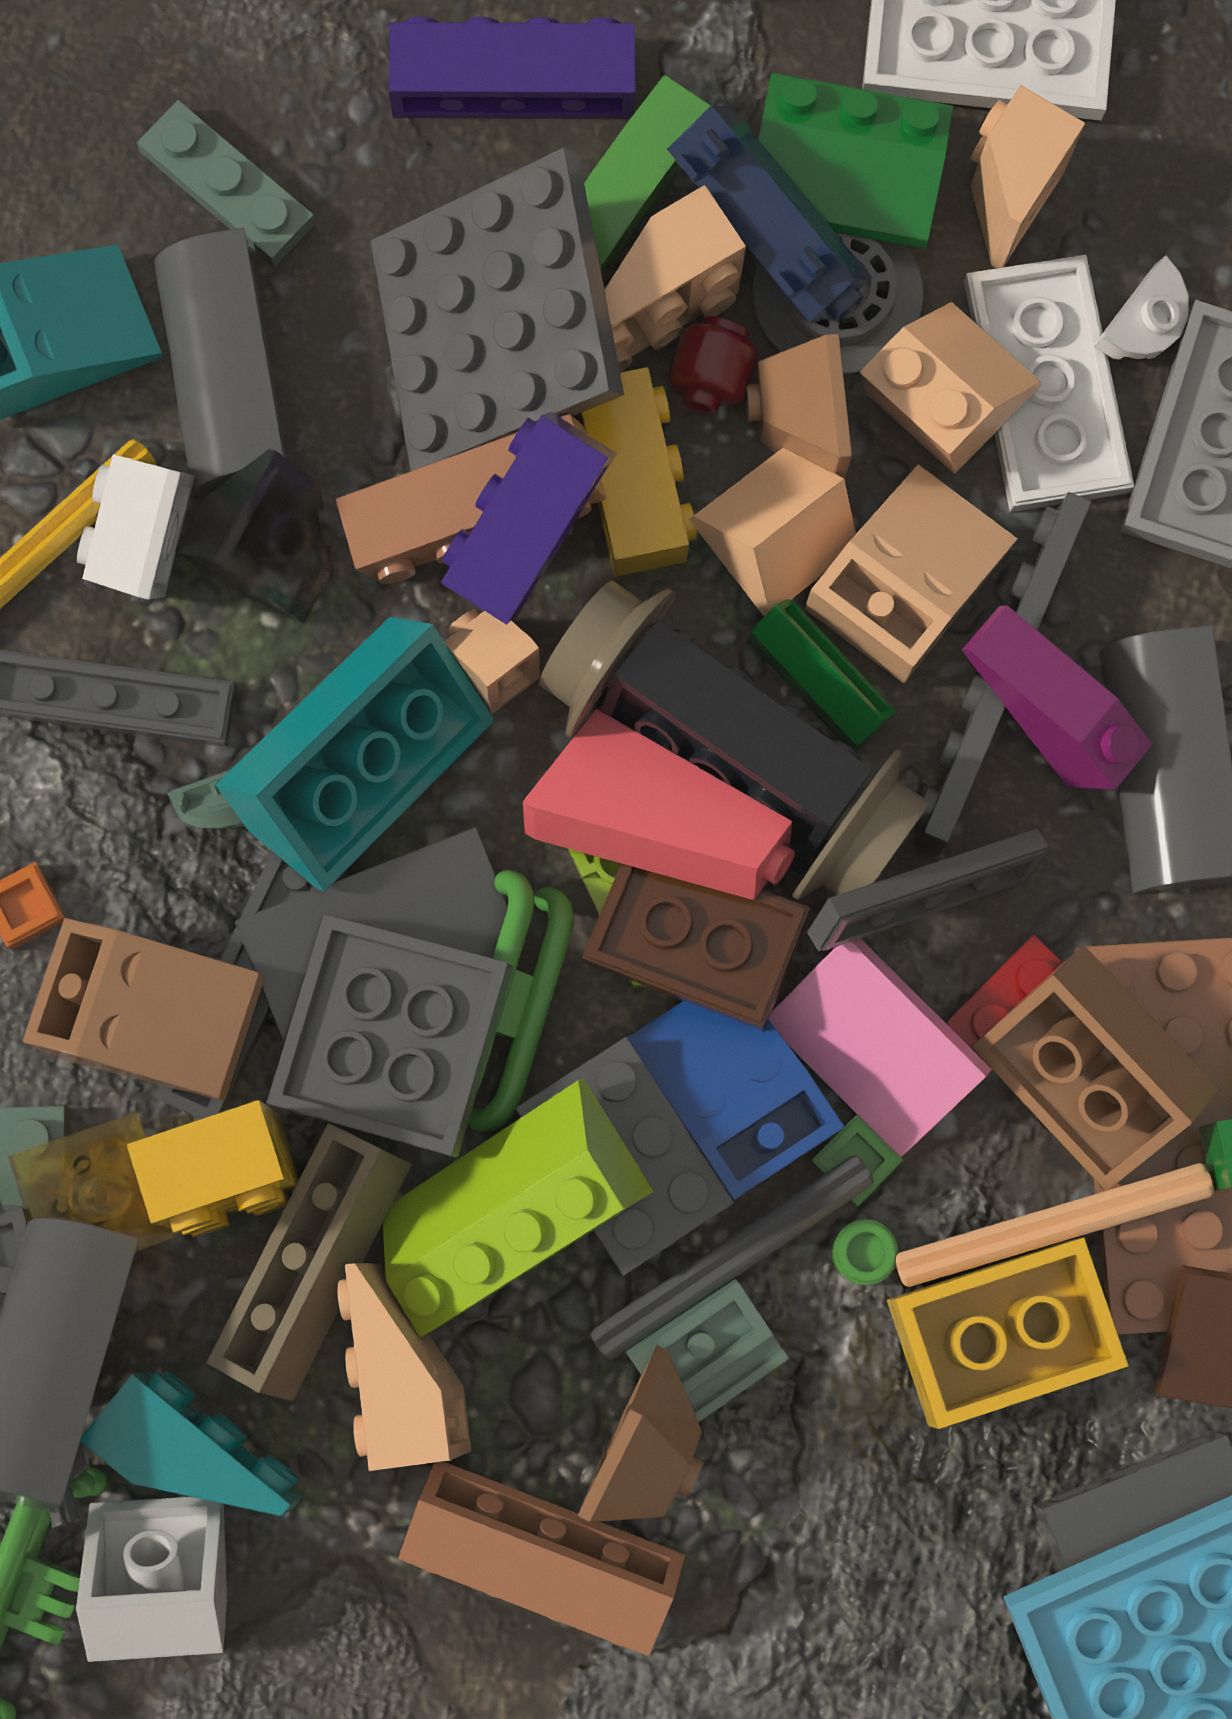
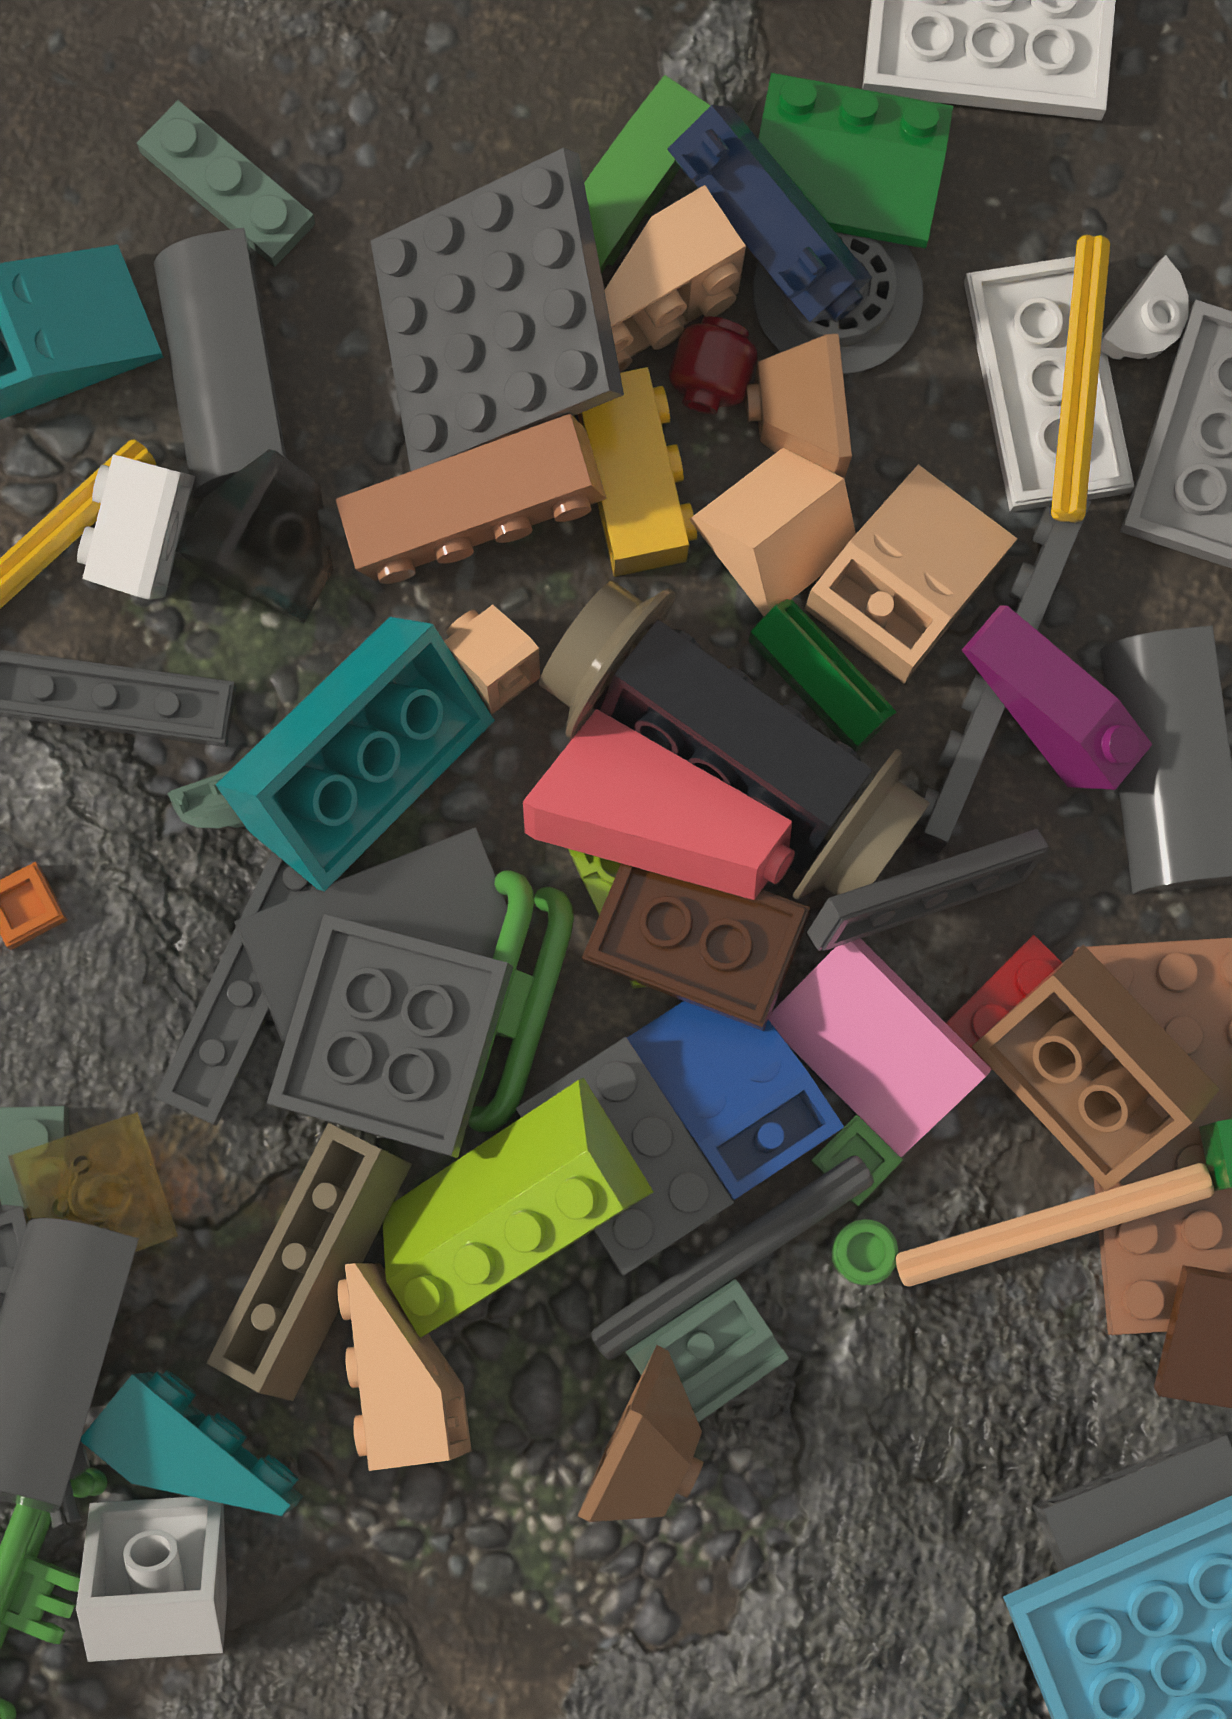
(143, 1009): medium nougat slope -> none
(216, 1168): yellow brick -> none
(512, 69): dark purple brick -> none
(525, 515): dark purple brick -> none
(542, 1557): nougat brick -> none
(948, 384): light nougat slope -> none
(1007, 1333): yellow brick -> none
(1019, 166): light nougat slope -> none
(1080, 379): none -> yellow axle

